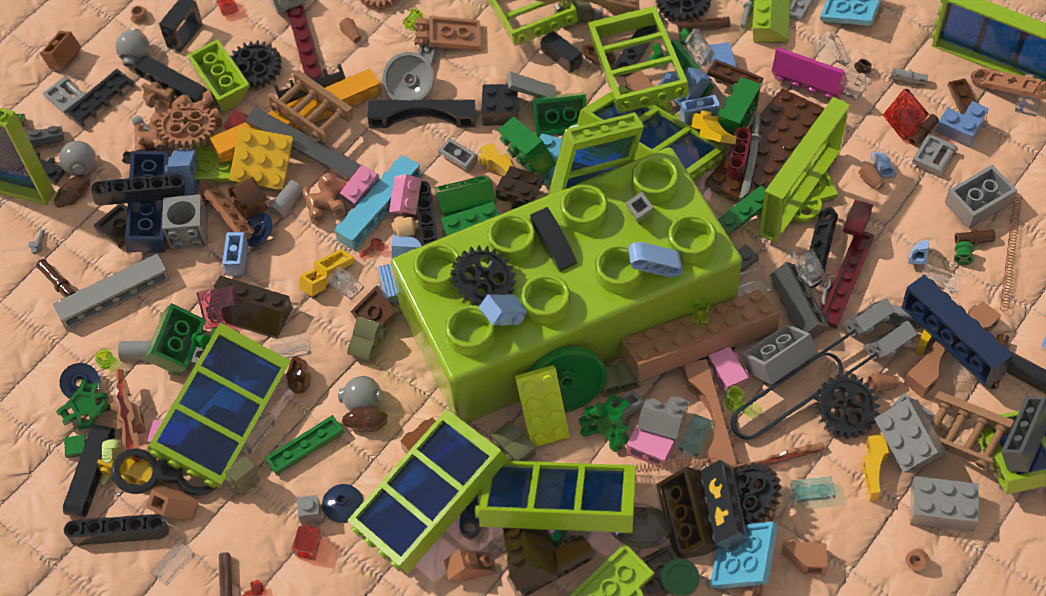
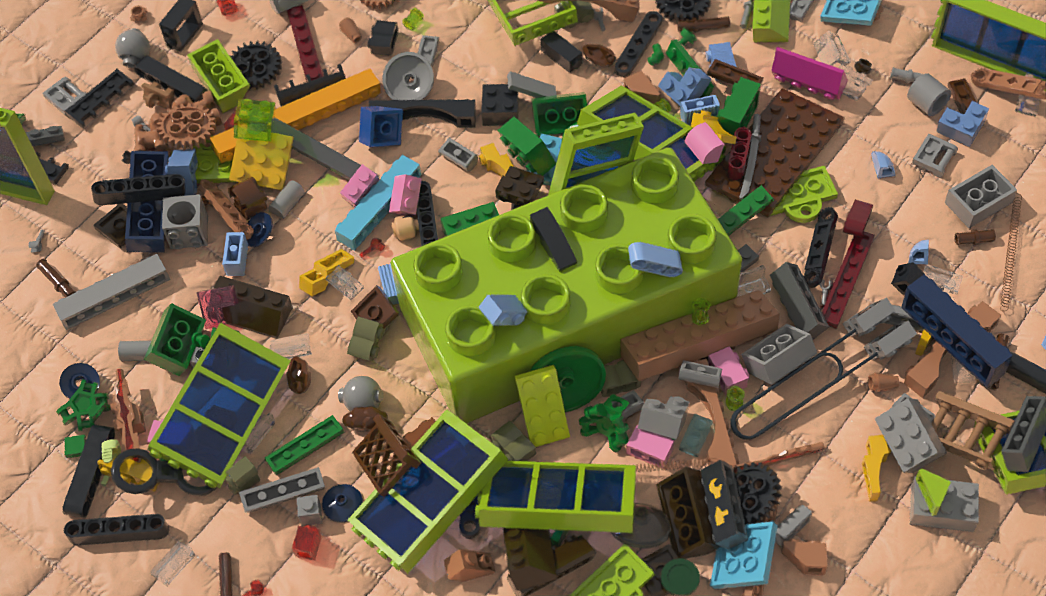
(60, 50): dark orange brick -> none
(71, 191): reddish brown arm -> none
(77, 158): light grey brick -> none
(104, 364): clear neon green bush -> none
(172, 503): nougat slope -> none
(254, 120): none -> clear neon green brick
(282, 490): none -> light grey brick
(314, 92): medium nougat fence -> none
(330, 187): nougat animal -> none
(380, 126): none -> blue slope
(383, 37): none -> black brick
(394, 444): none -> reddish brown fence
(403, 244): light blue brick -> none
(448, 33): nougat tile -> none
(464, 194): green slope -> none
(497, 269): black gear -> none
(628, 22): lime window -> none
(640, 207): light grey brick -> none
(698, 47): clear plate -> none
(700, 374): none -> light grey brick
(704, 143): none -> bright pink brick
(792, 524): none -> light grey brick
(803, 170): lime window -> none
(808, 266): clear panel -> none
(813, 489): clear light blue plate -> none
(849, 389): black gear -> none
(871, 176): nougat cone -> none
(905, 114): clear red plate -> none
(906, 275): none -> black brick
(917, 559): nougat tile -> none
(923, 130): reddish brown pin -> none
(929, 94): none -> light grey piece
(933, 489): none -> lime slope
(964, 253): green wheel -> none

